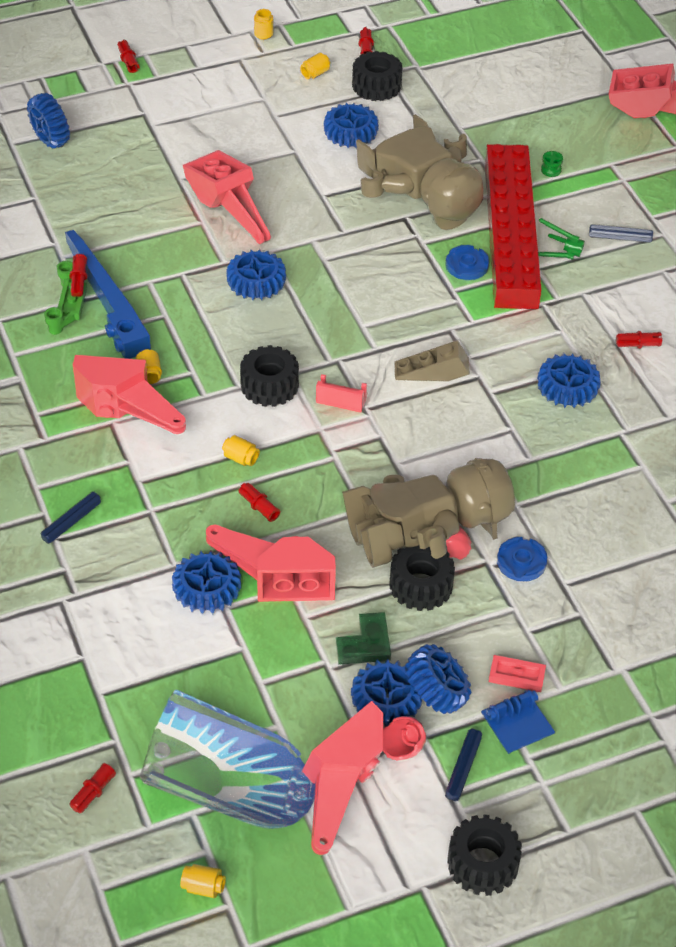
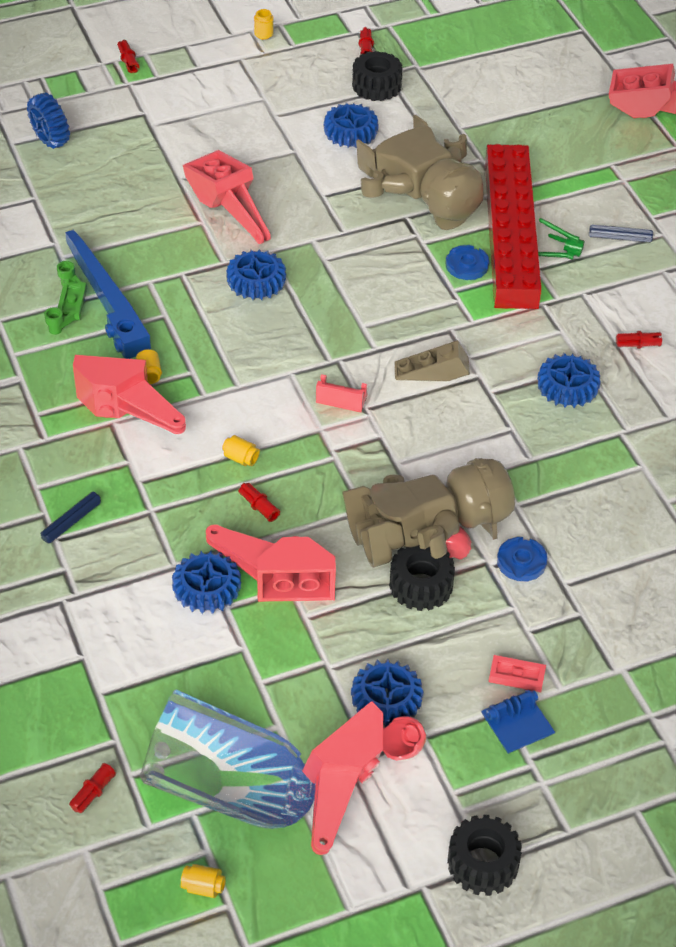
(78, 275): red axle -> none
(269, 375): black tyre -> none
(315, 66): yellow brick -> none
(368, 646): clear green plate -> none
(438, 679): blue gear -> none
(463, 764): dark blue axle -> none
(552, 164): green wheel -> none

